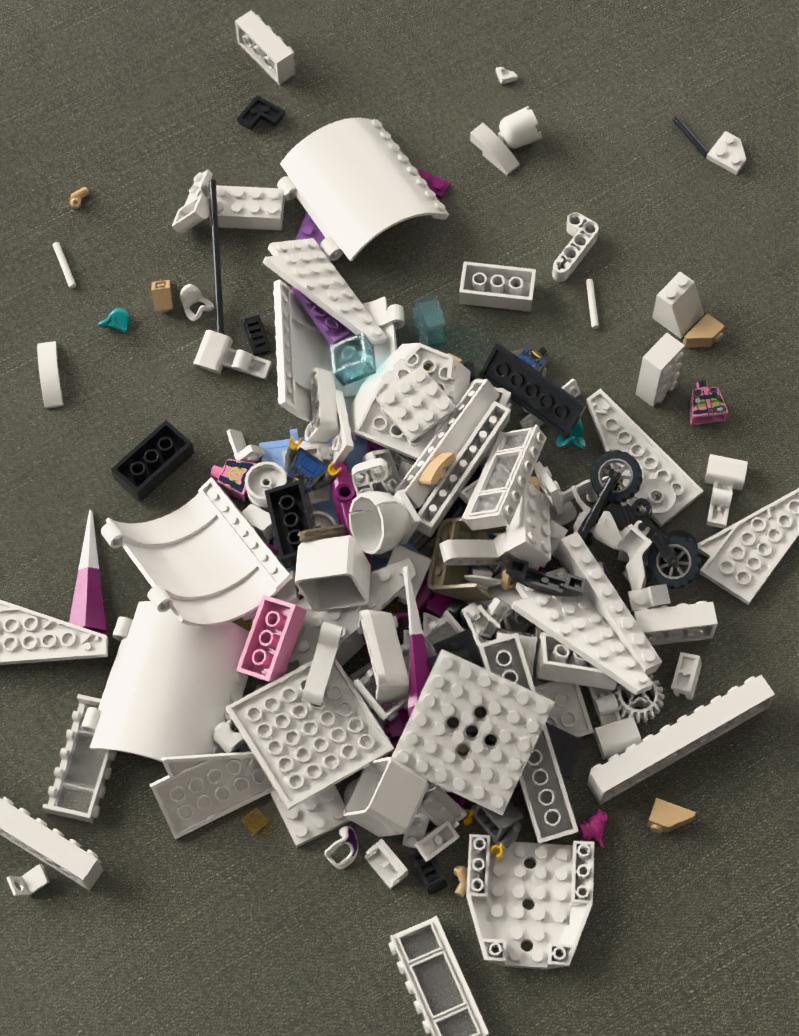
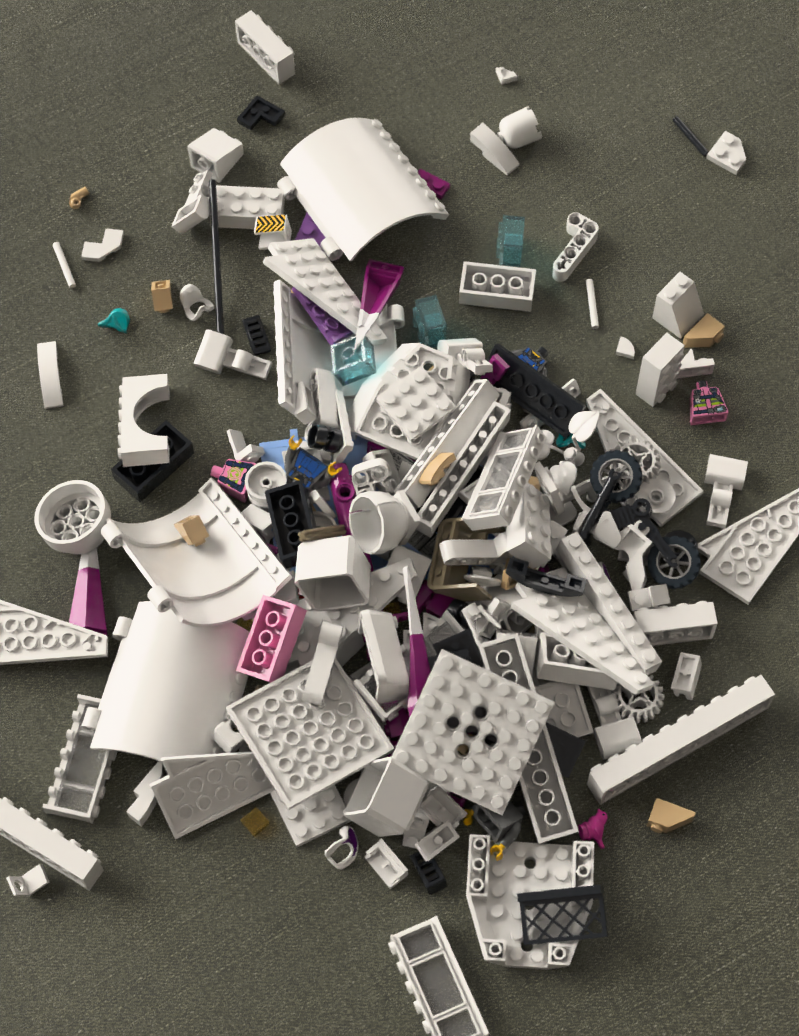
(72, 517): none -> white wheel
(98, 251): none -> white tile
(137, 445): none -> white arch
(146, 800): none -> white slope
(192, 530): none -> tan slope
(215, 153): none -> white slope
(272, 229): none -> piece
(305, 405): none -> white slope
(322, 504): none -> white tile
(324, 438): none -> black wheel
(379, 285): none -> magenta plate
(461, 873): tan arm -> none
(468, 353): none -> white plate
(499, 369): none -> magenta plate
(510, 240): none -> clear light blue brick
(563, 895): none -> black fence
(582, 426): none -> white plant
(625, 348): none -> white tile
(642, 454): none -> white gear
(695, 368): none -> white slope

